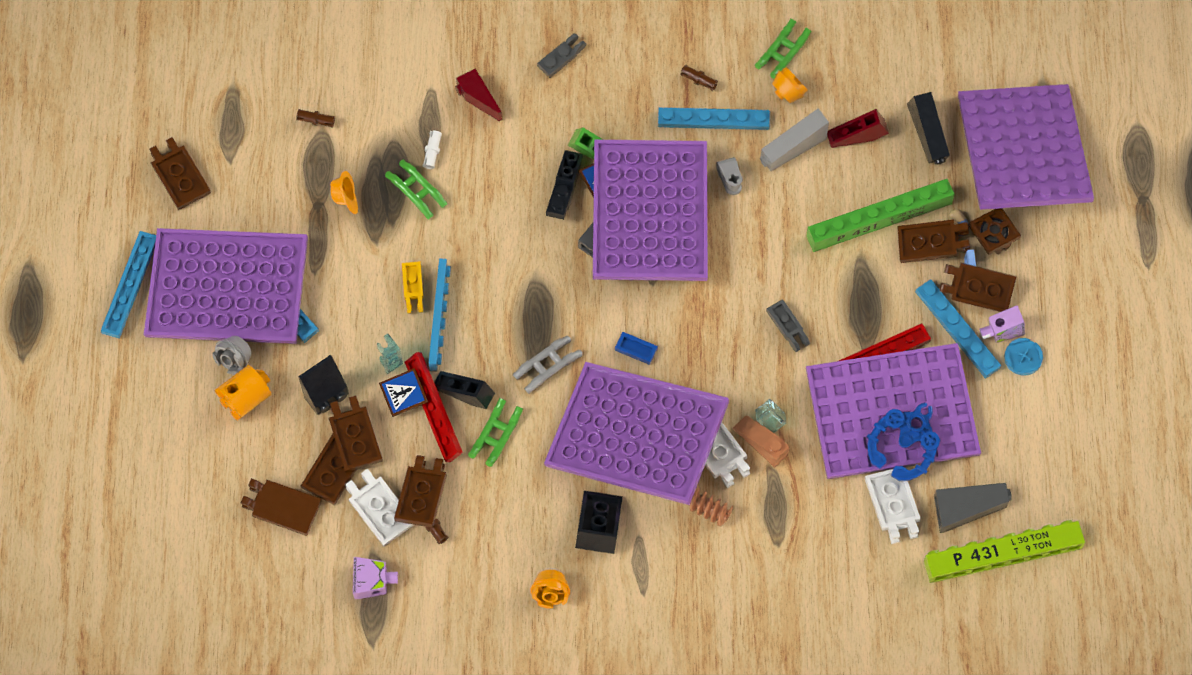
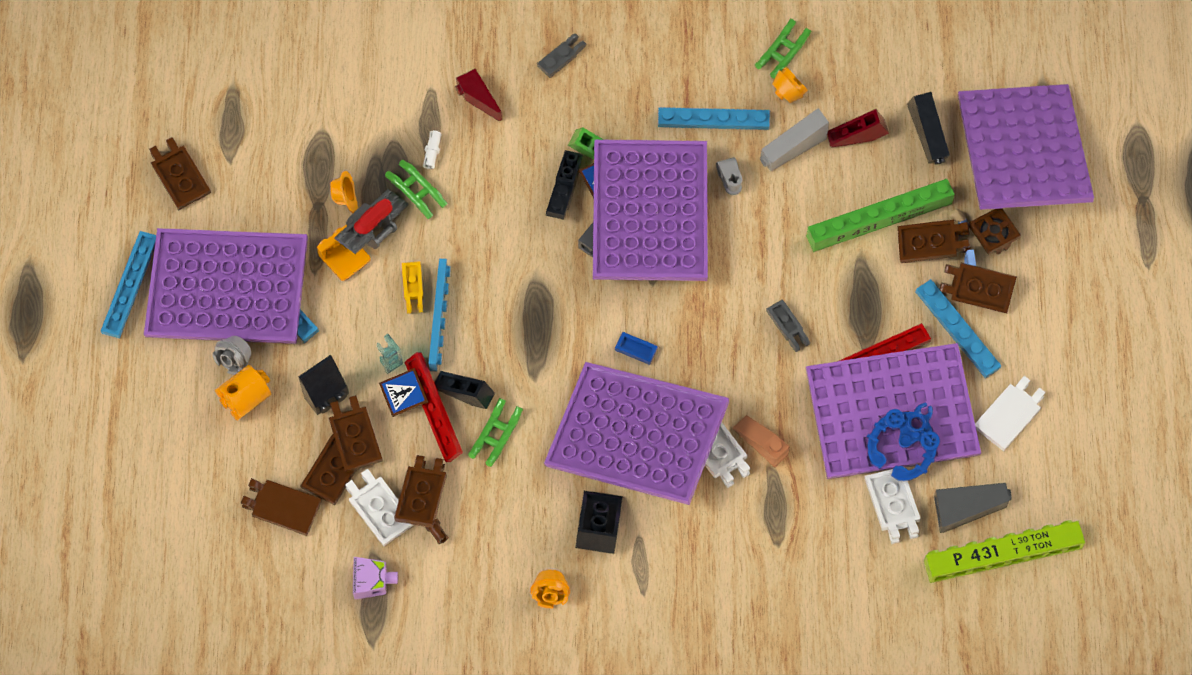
(315, 118): reddish brown pin -> none
(339, 258): none -> light orange bracket
(364, 219): none -> dark grey piece
(543, 373): light grey piece -> none
(699, 77): reddish brown pin -> none
(710, 508): nougat piece -> none
(770, 416): clear light blue panel -> none
(1004, 325): lavender torso -> none
(1009, 414): none -> white tile
(1023, 356): dark azure tile -> none

